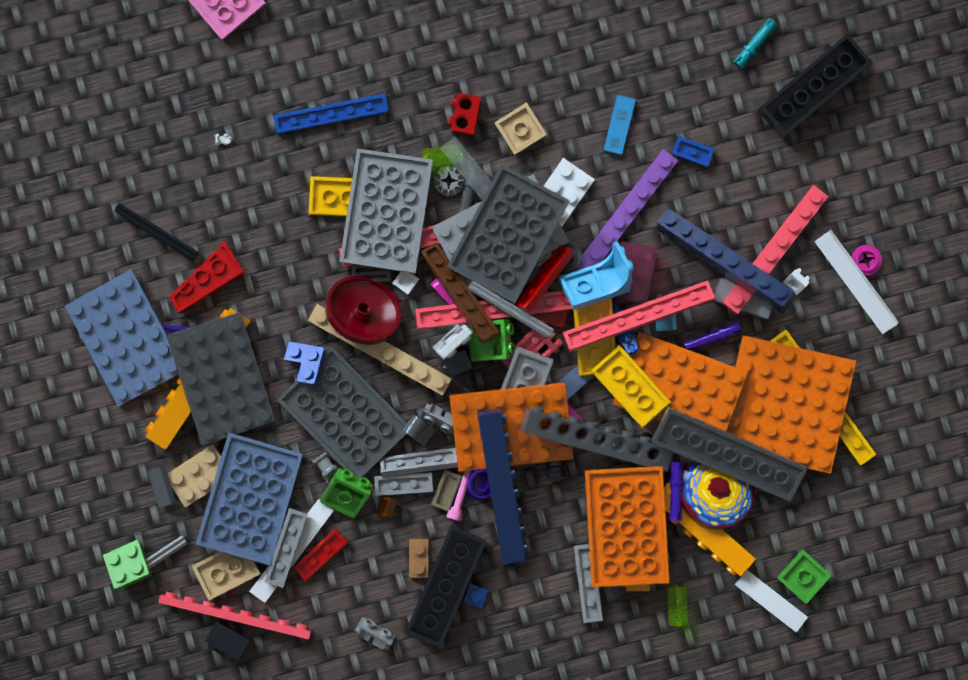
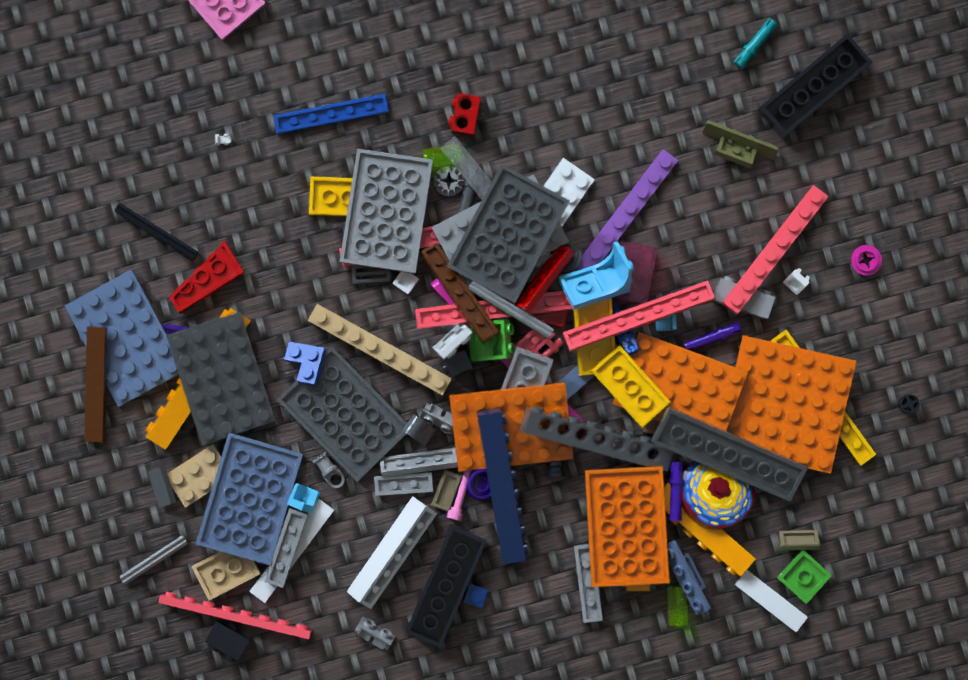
(95, 384): none -> reddish brown tile
(127, 565): plate -> none
(303, 498): none -> medium azure panel
(320, 555): red tile -> none
(346, 492): bright green plate -> none
(362, 310): dark red dish -> none
(387, 506): reddish brown tile -> none
(391, 552): none -> white brick
(418, 558): medium nougat plate -> none
(520, 129): tan plate -> none
(619, 125): dark azure tile -> none
(688, 577): none -> sand blue bracket
(692, 151): blue plate -> none
(726, 261): dark blue brick -> none
(738, 146): none -> olive bracket
(799, 540): none -> dark tan tile
(856, 282): white tile -> none
(912, 402): none -> black wheel

